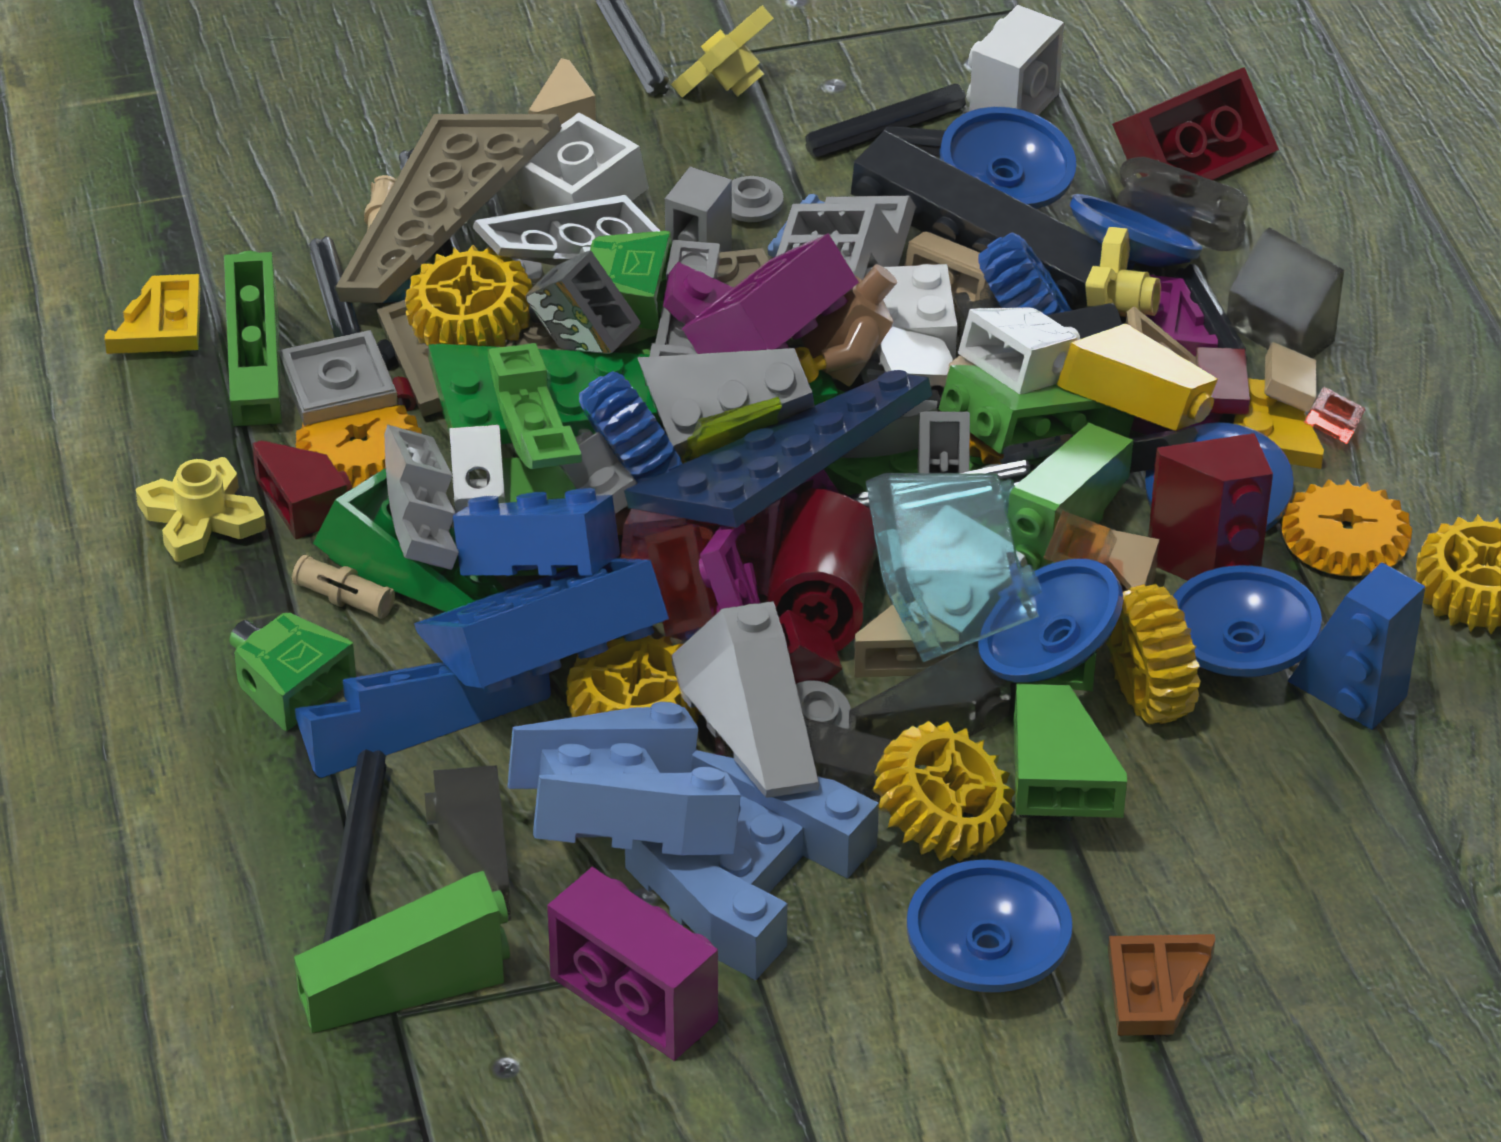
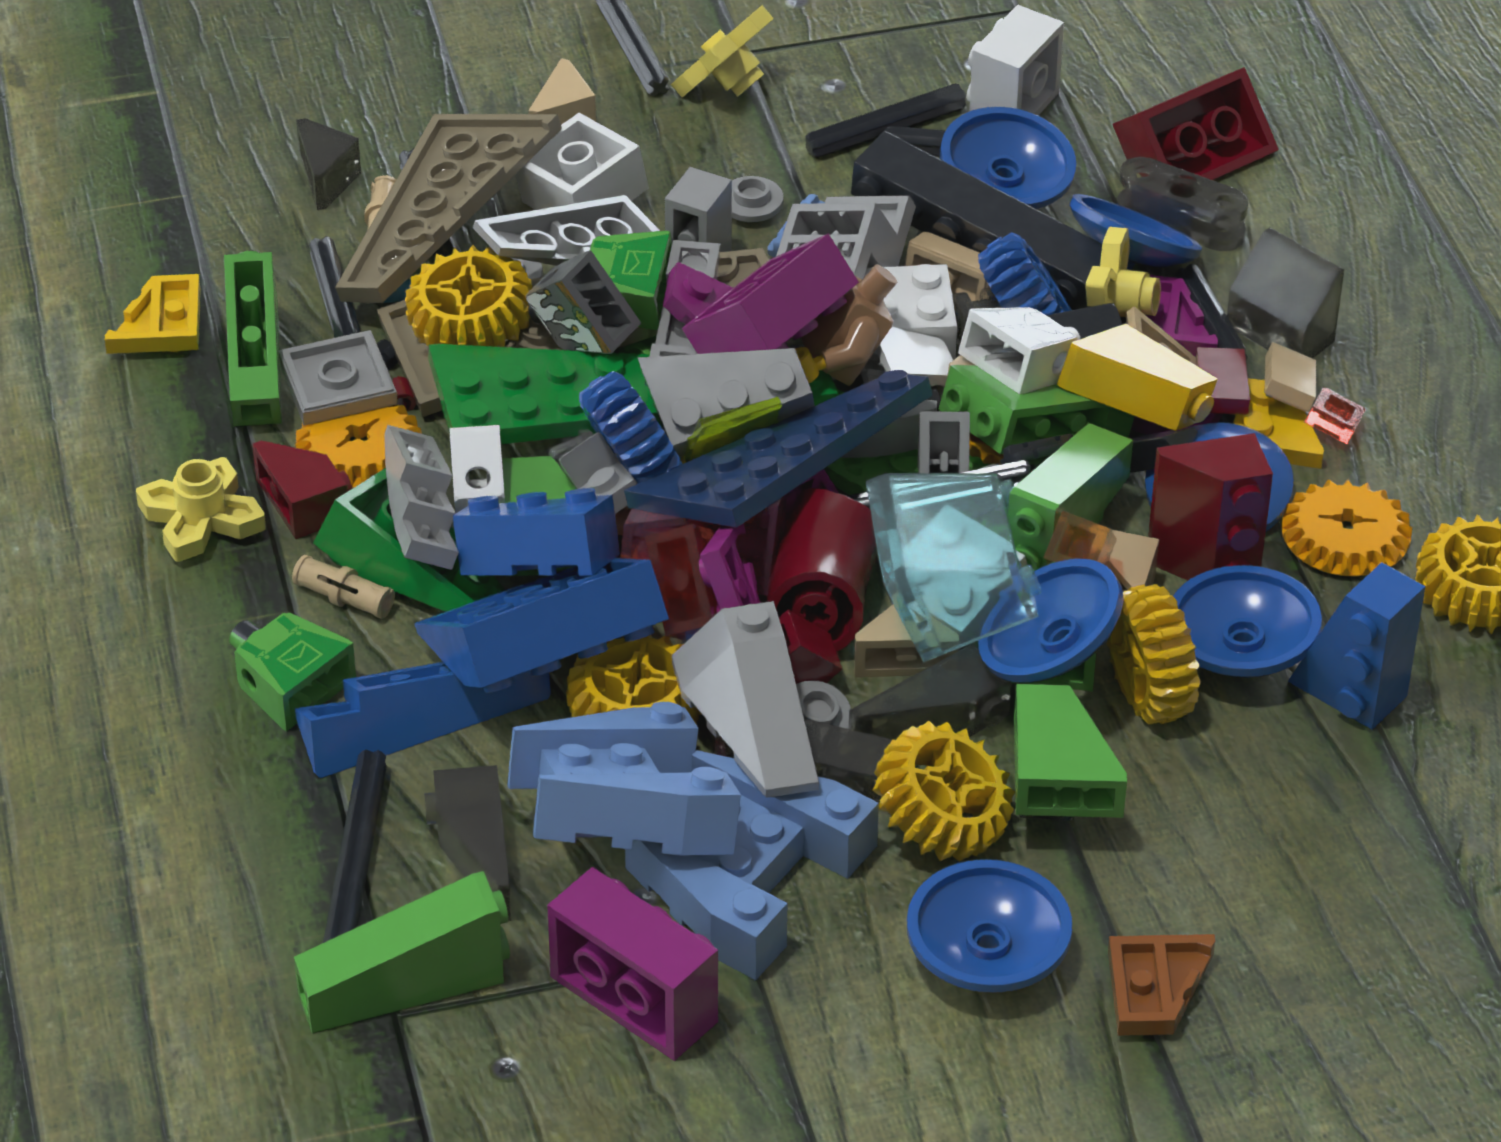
(328, 160): none -> clear smoke slope
(529, 409): bright green slope -> none

